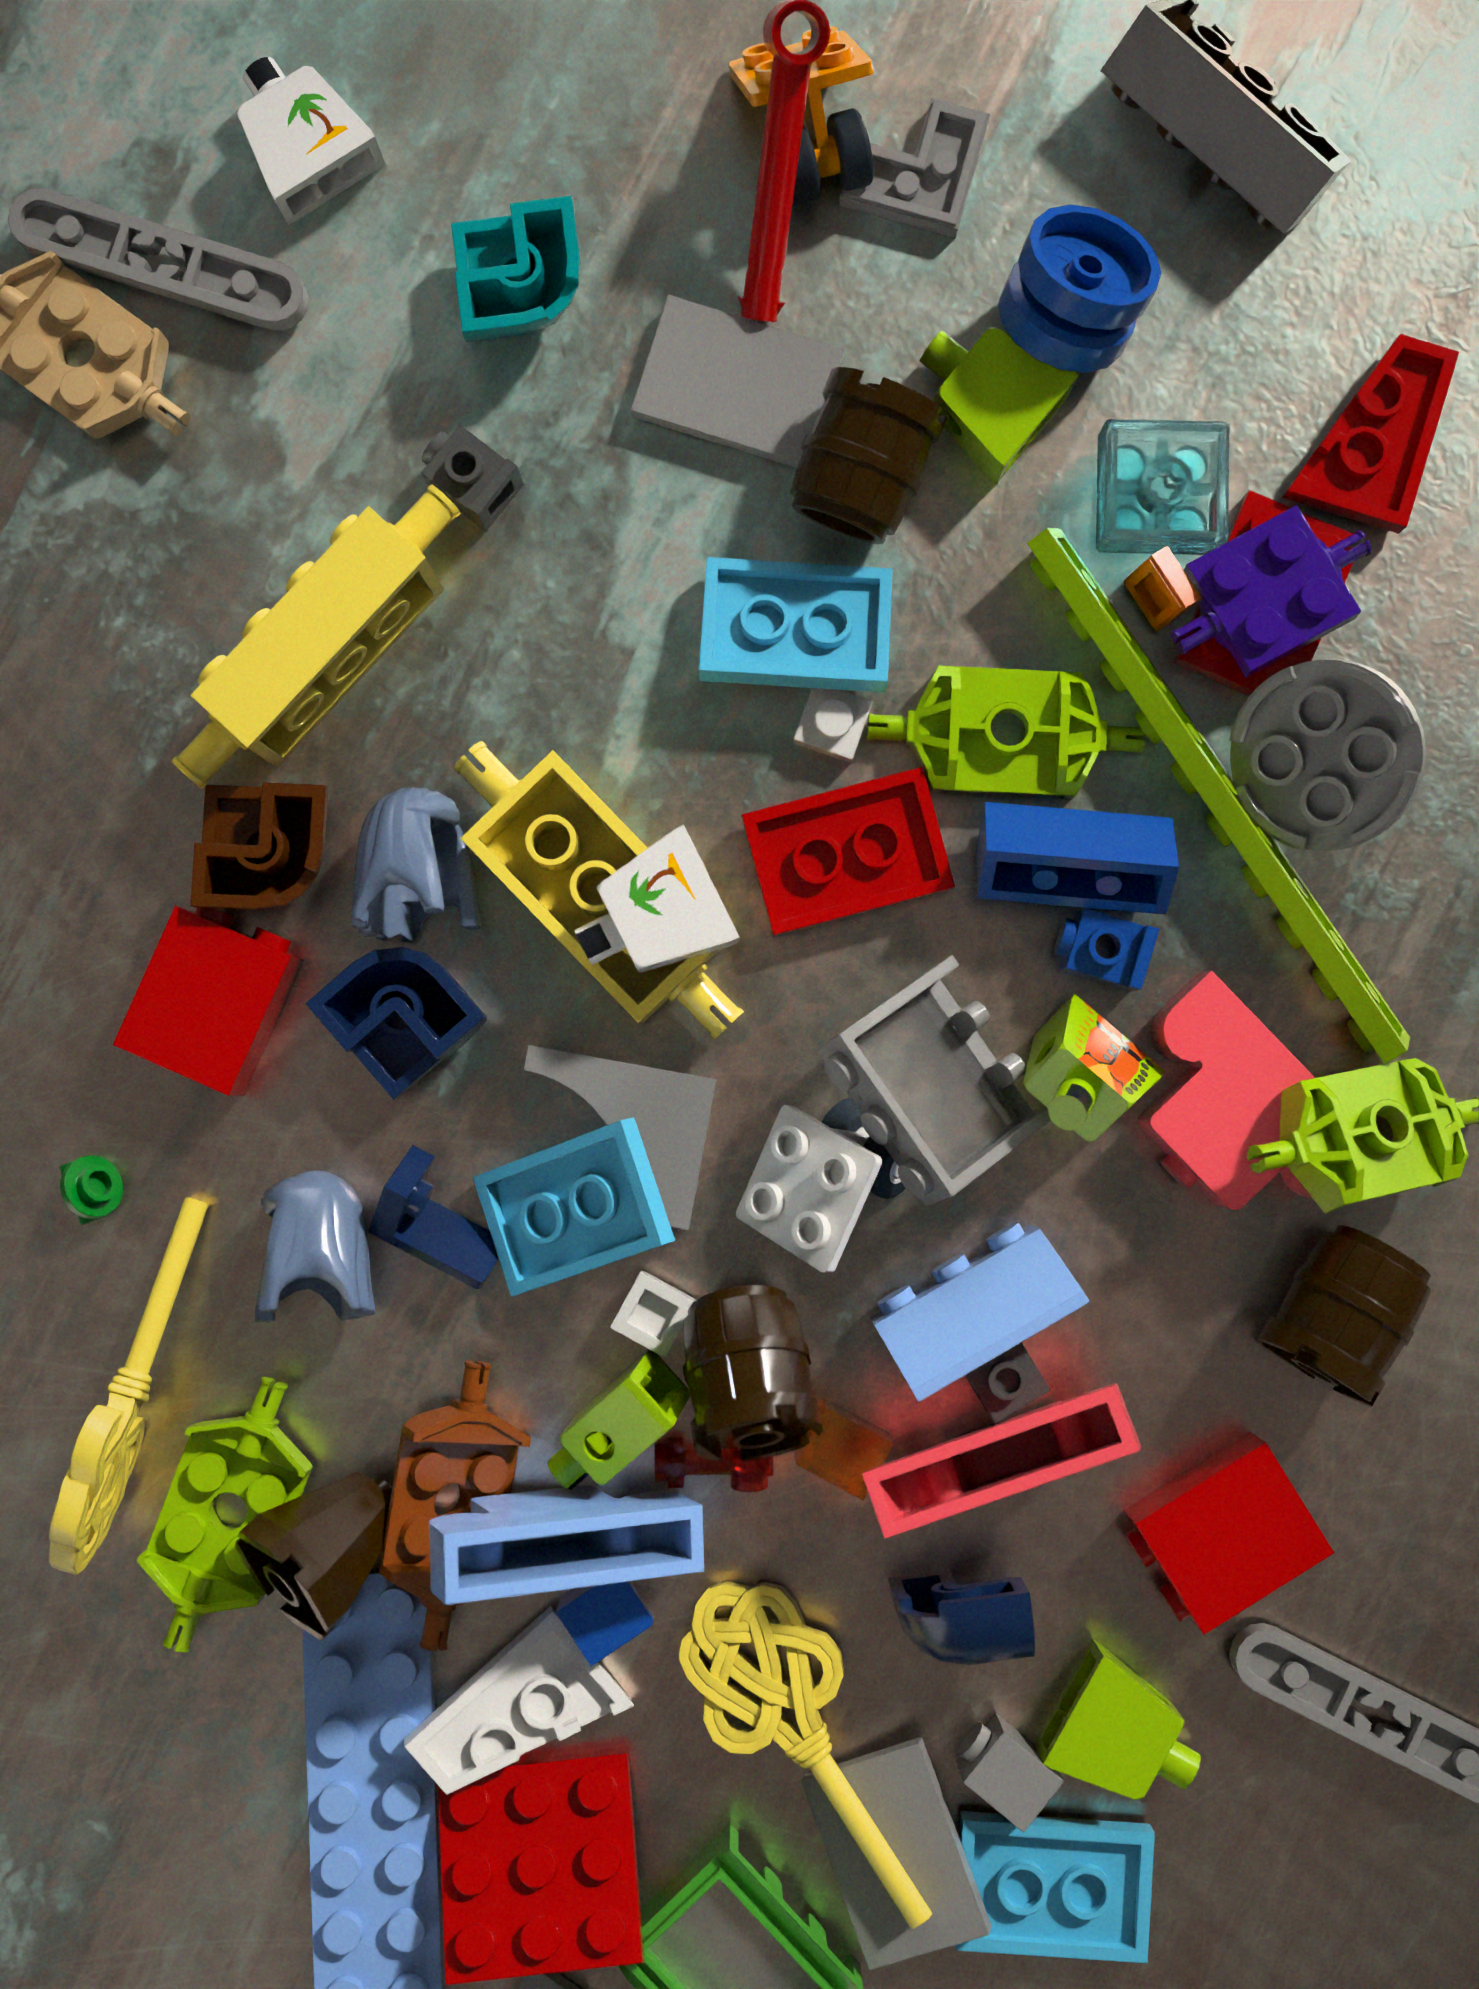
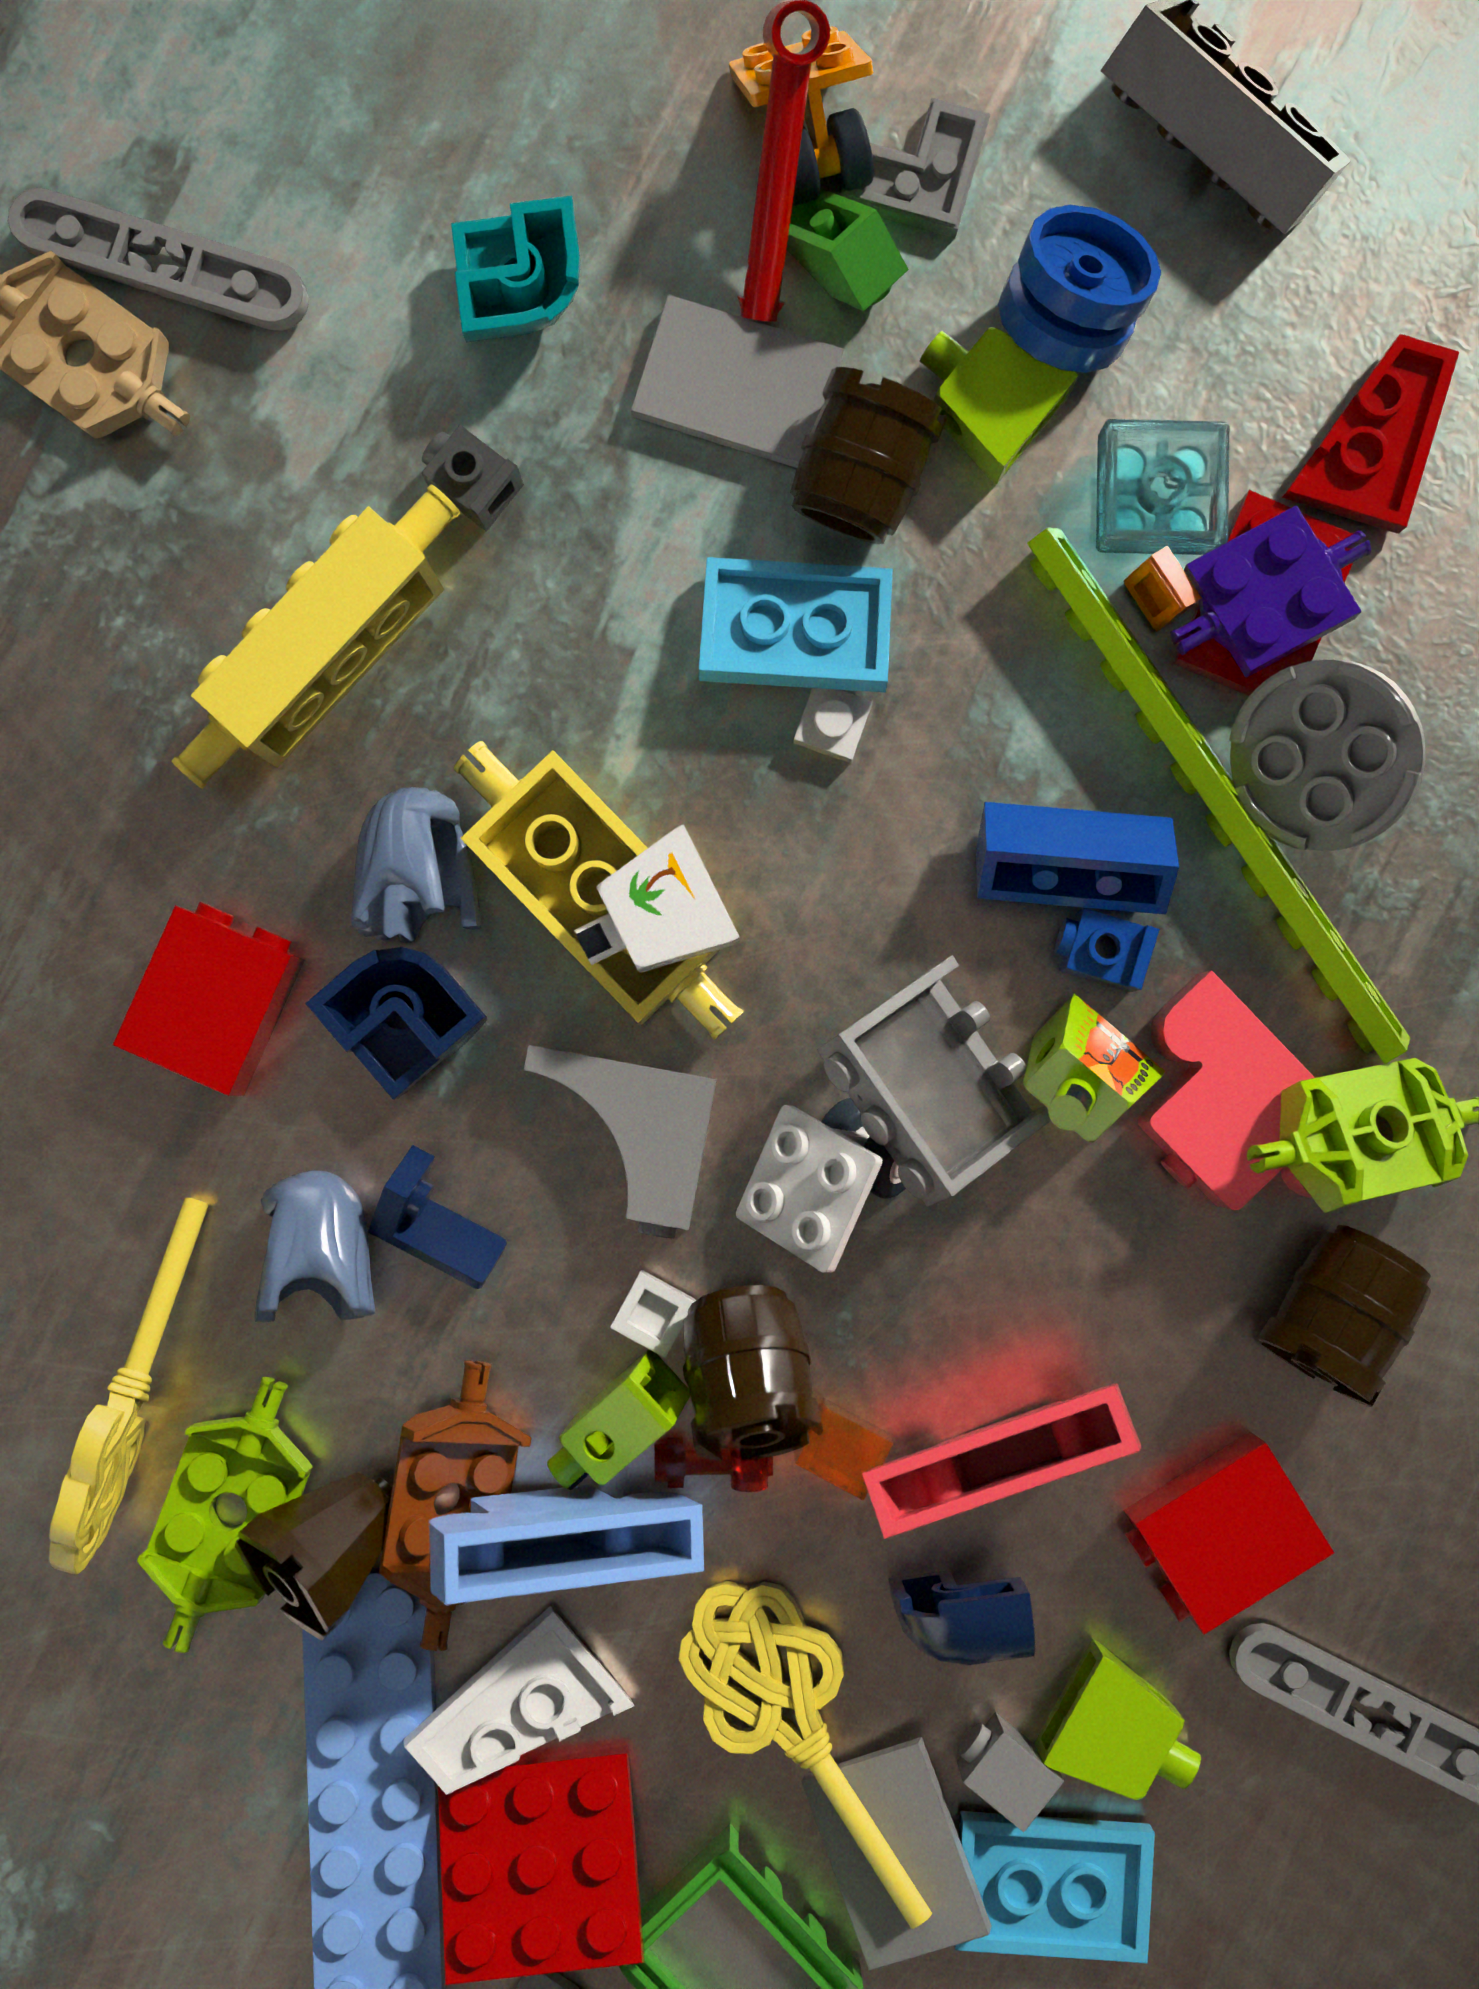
(90, 1188): green plate -> none
(258, 845): reddish brown brick -> none
(304, 137): white torso -> none
(573, 1207): medium azure plate -> none
(603, 1617): blue panel -> none
(845, 249): none -> bright green slope
(848, 851): red plate -> none
(956, 743): lime plate -> none
(976, 1308): light blue slope -> none
(1007, 1383): dark grey brick -> none

